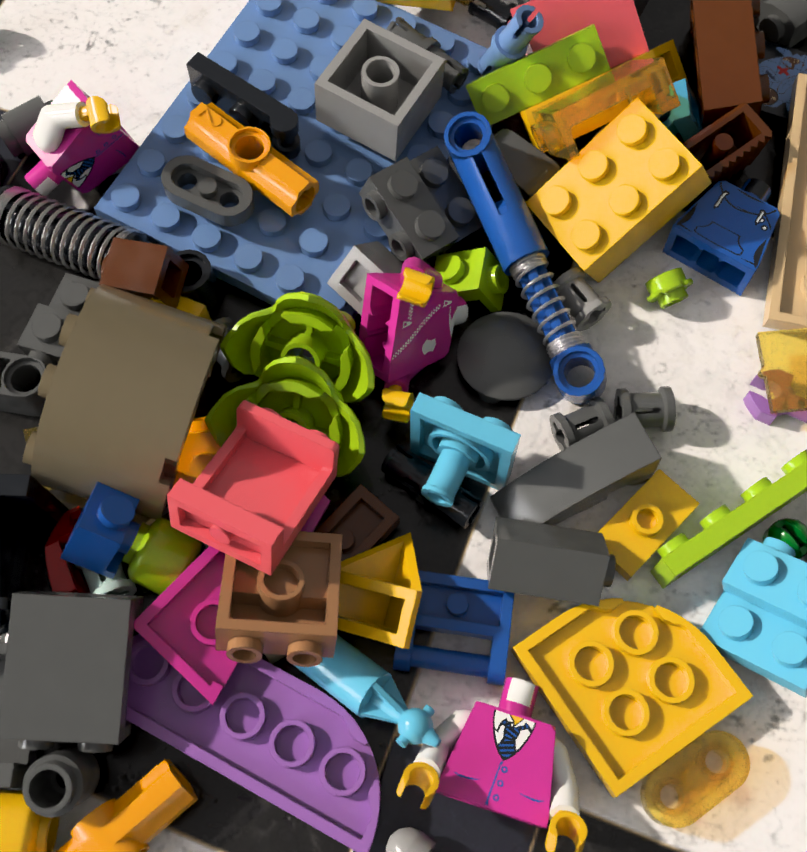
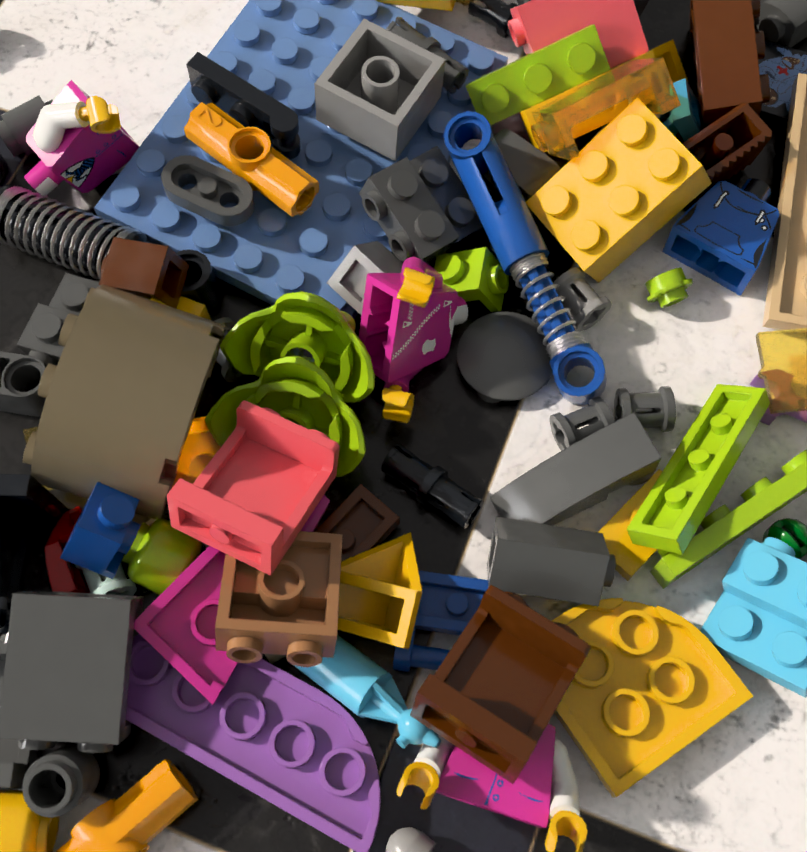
(460, 447): medium azure plate -> none
(501, 682): none -> reddish brown panel
(511, 40): medium blue pin -> none
(696, 785): clear yellow plate -> none
(698, 468): none -> lime plate

